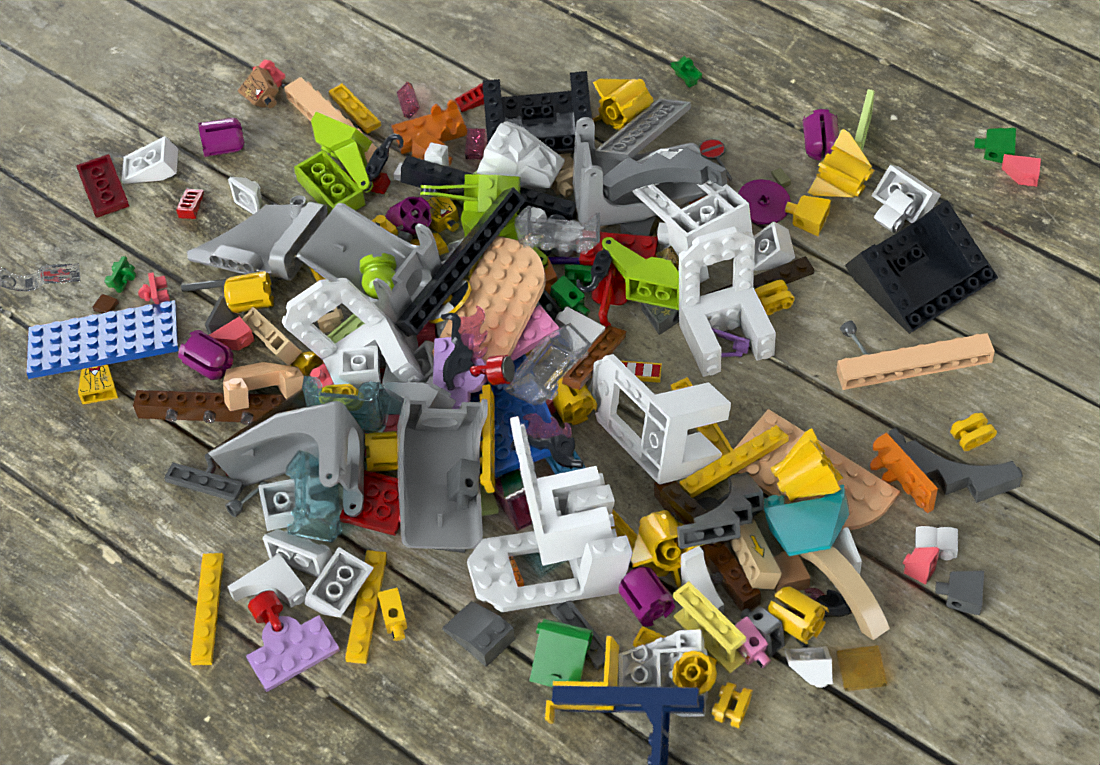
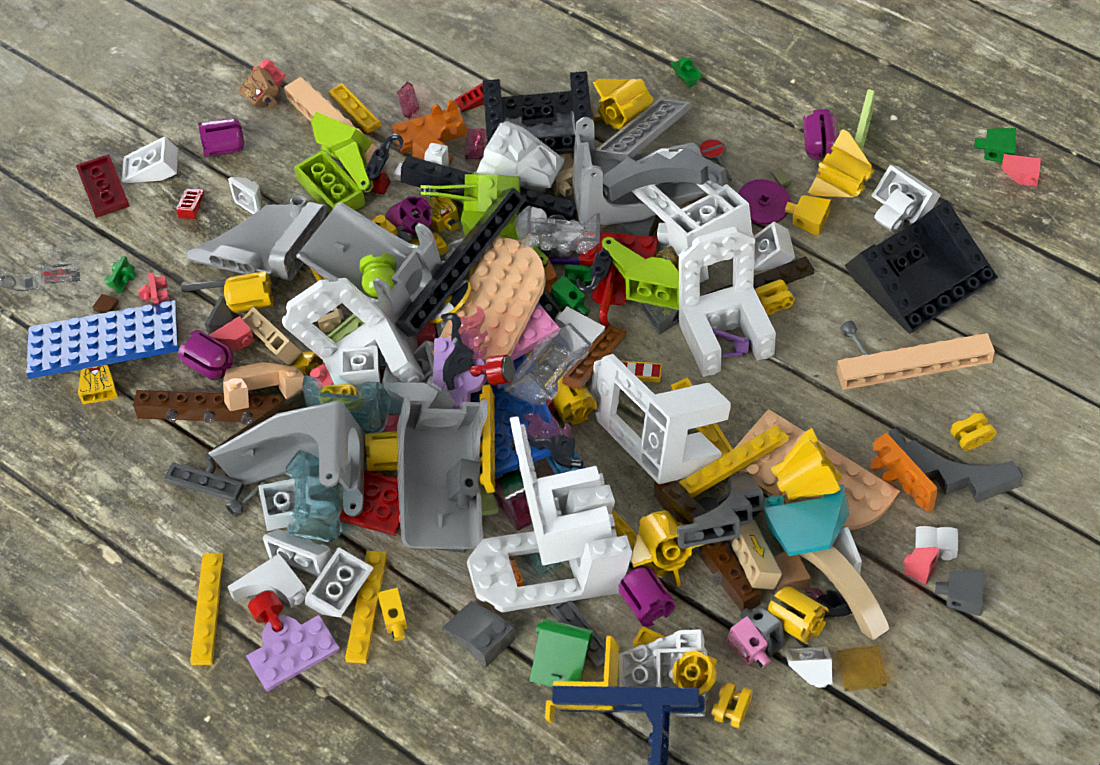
(695, 571): white arch -> none
(719, 634): light yellow fence -> none

